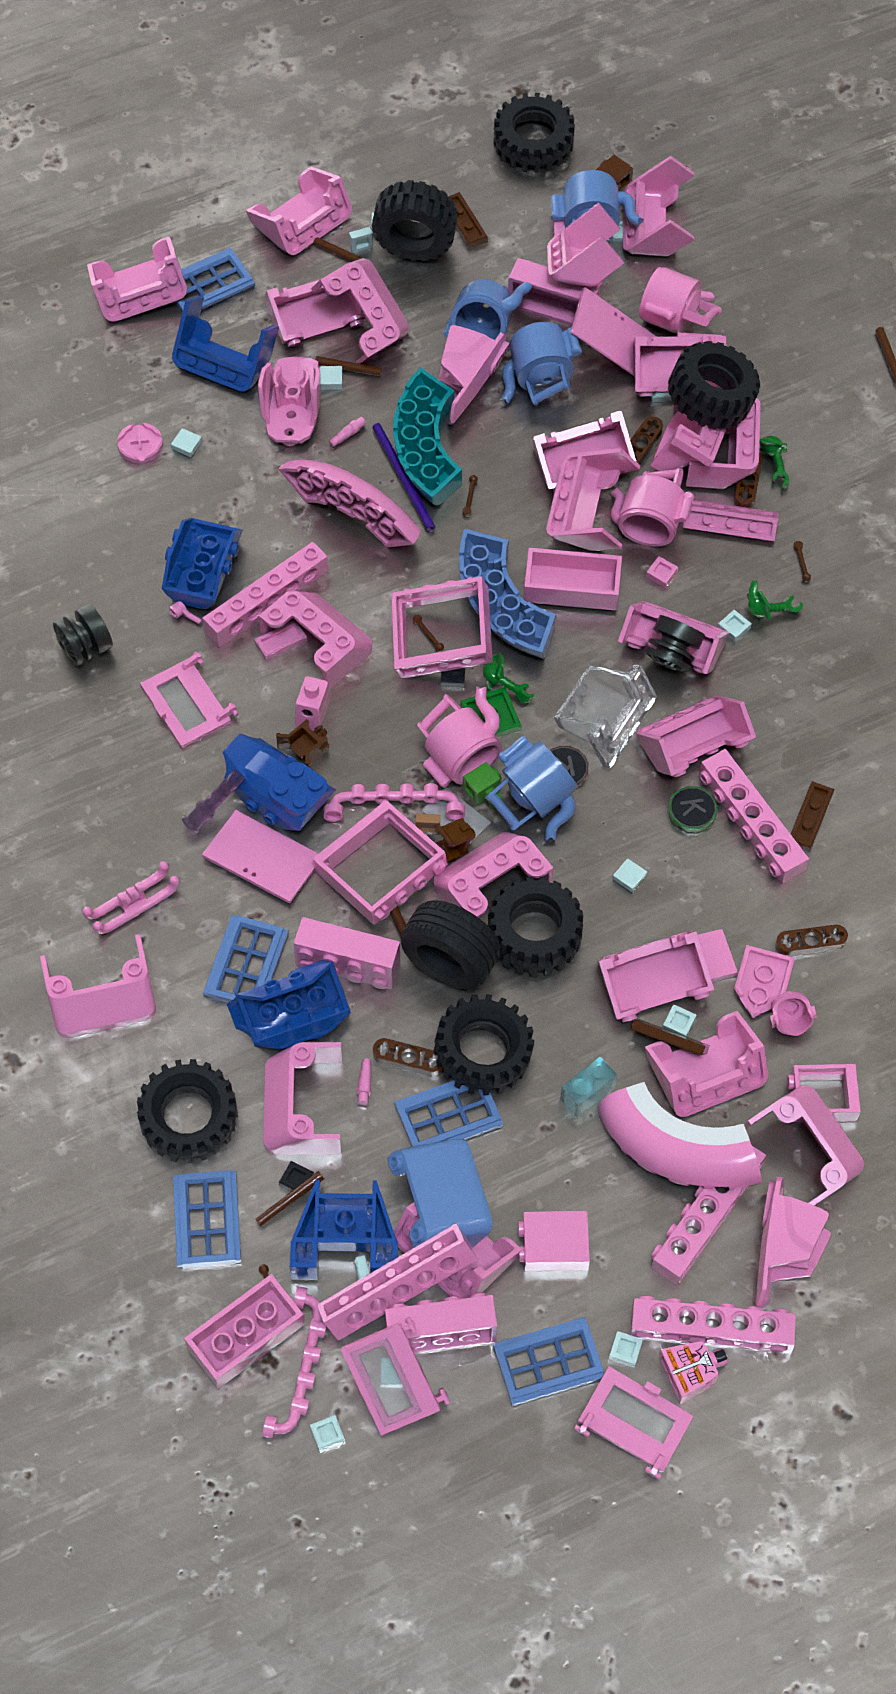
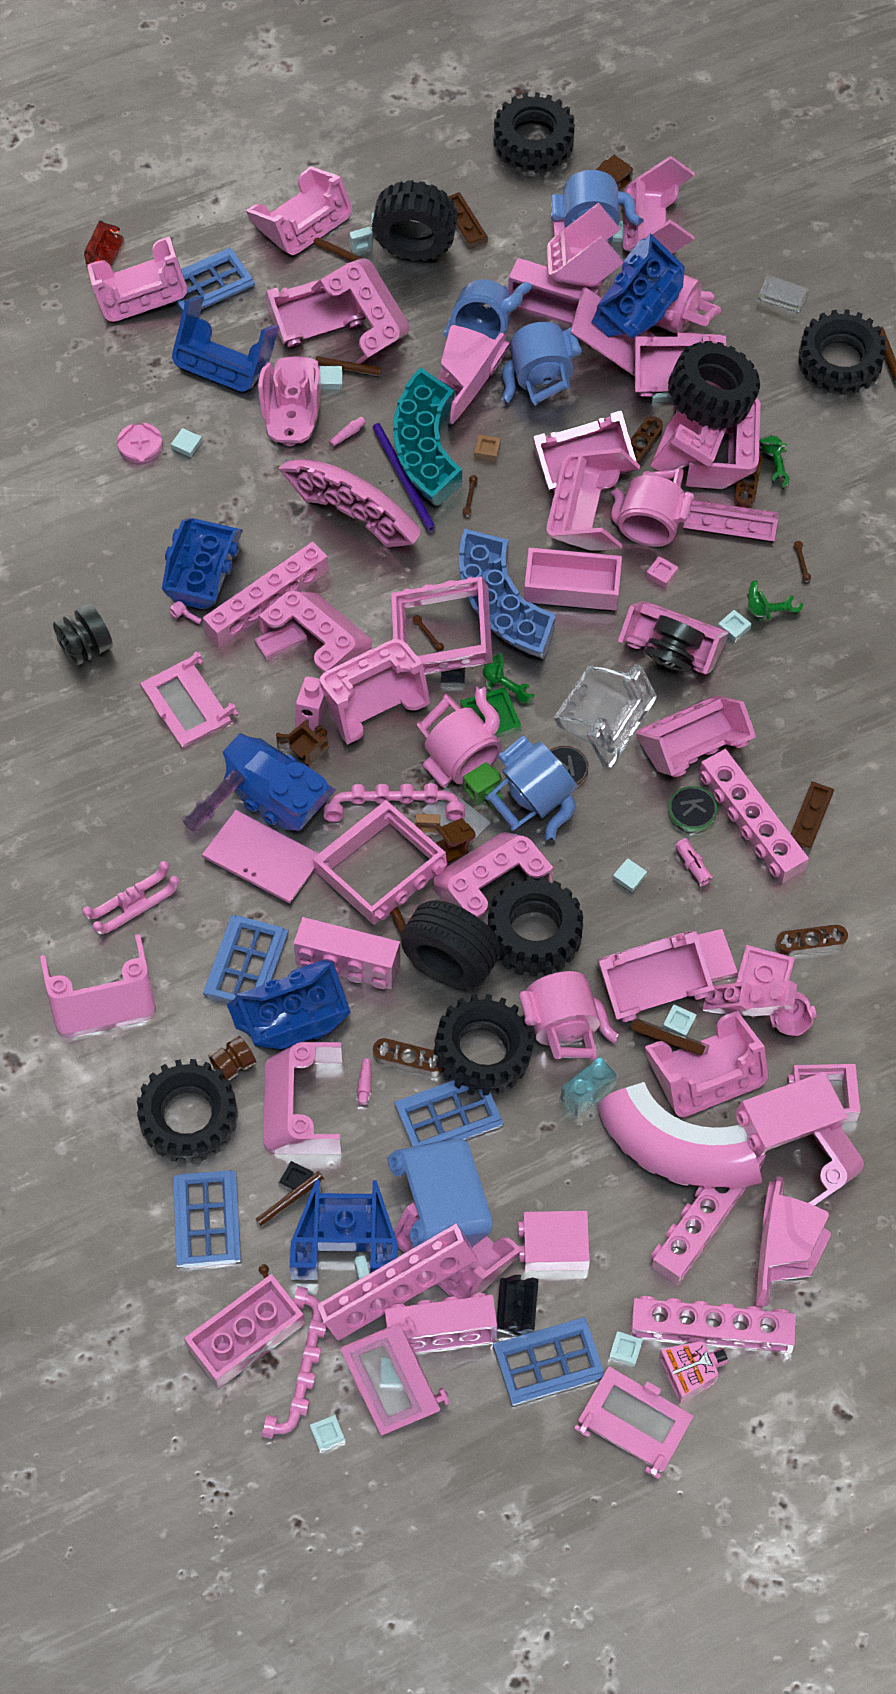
(103, 244): none -> clear red hinge
(234, 1057): none -> reddish brown wheel
(374, 684): none -> bright pink windscreen
(487, 448): none -> medium nougat tile
(517, 1305): none -> black hinge
(565, 1013): none -> bright pink piece
(642, 290): none -> blue slope
(693, 862): none -> bright pink pin
(751, 999): none -> bright pink slope
(783, 294): none -> clear brick
(790, 1113): none -> bright pink panel
(847, 330): none -> black tyre

